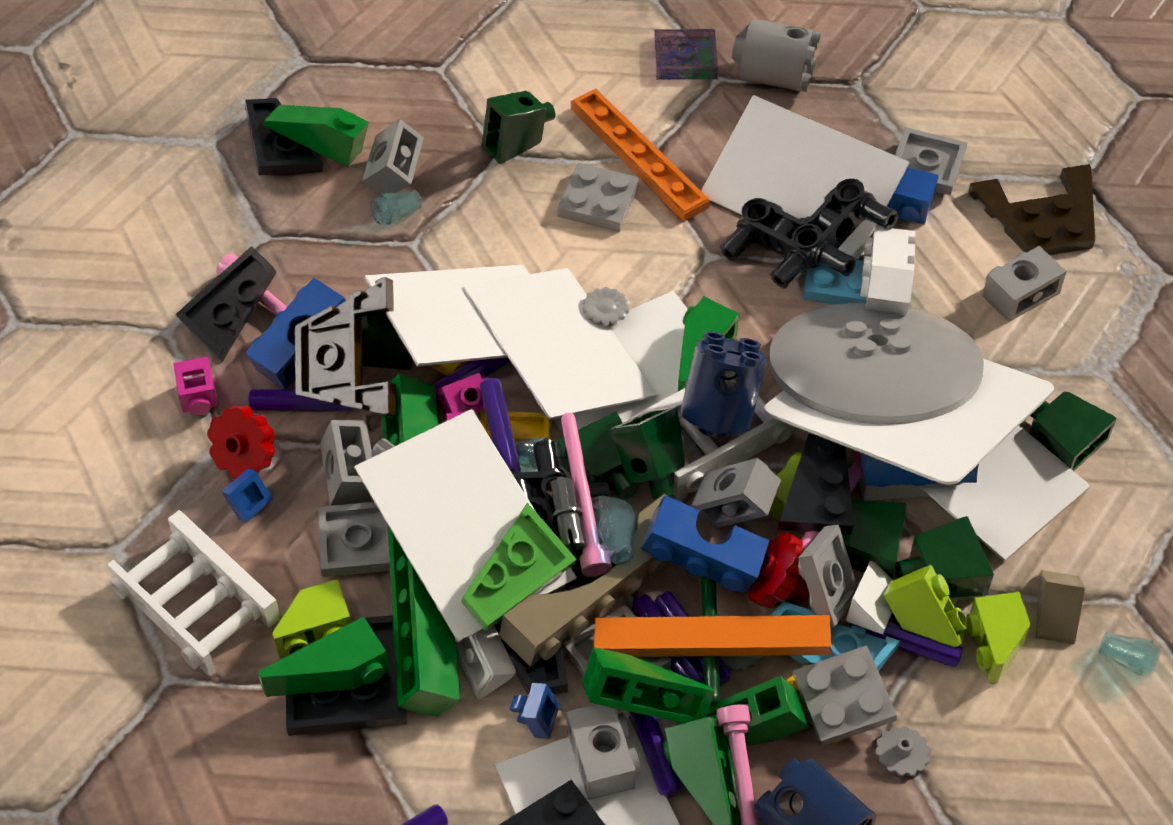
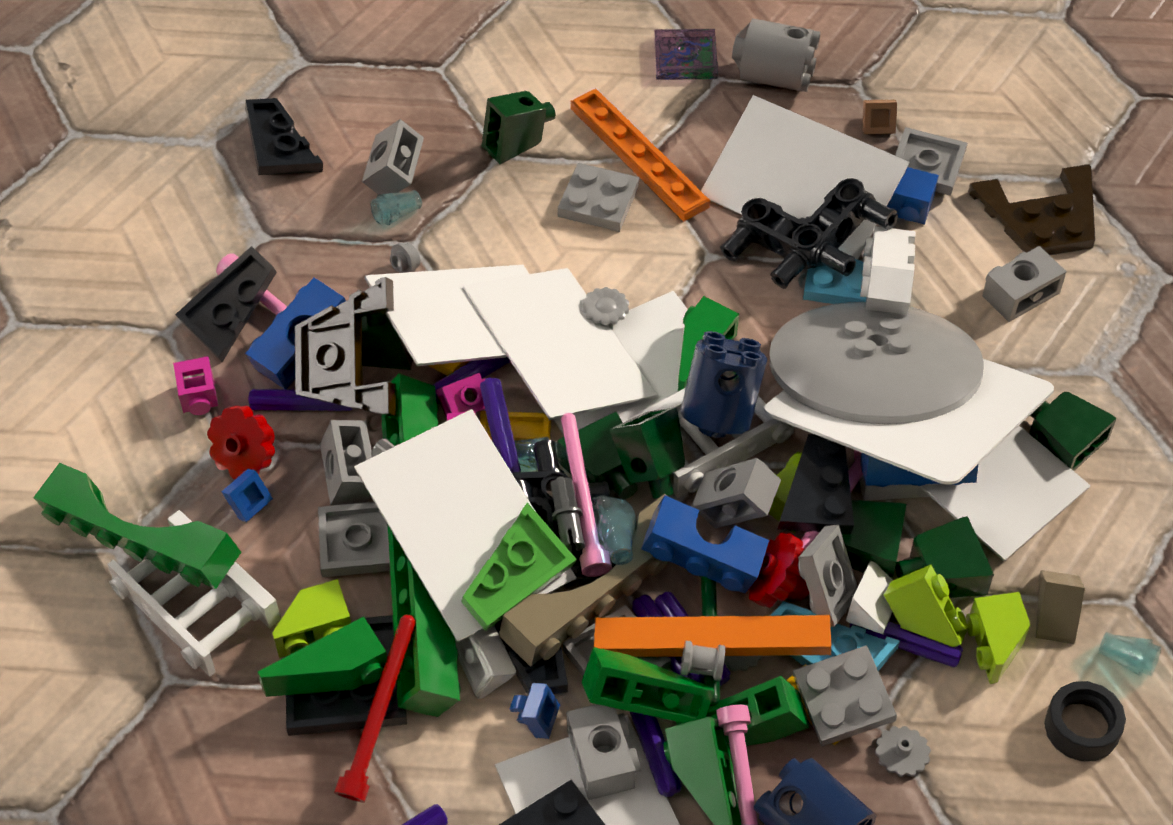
(191, 549): none -> green arch
(322, 129): green slope -> none
(354, 783): none -> red piece
(404, 258): none -> light grey plate
(703, 660): none -> light grey bush
(879, 116): none -> medium nougat tile
(1093, 696): none -> black tyre

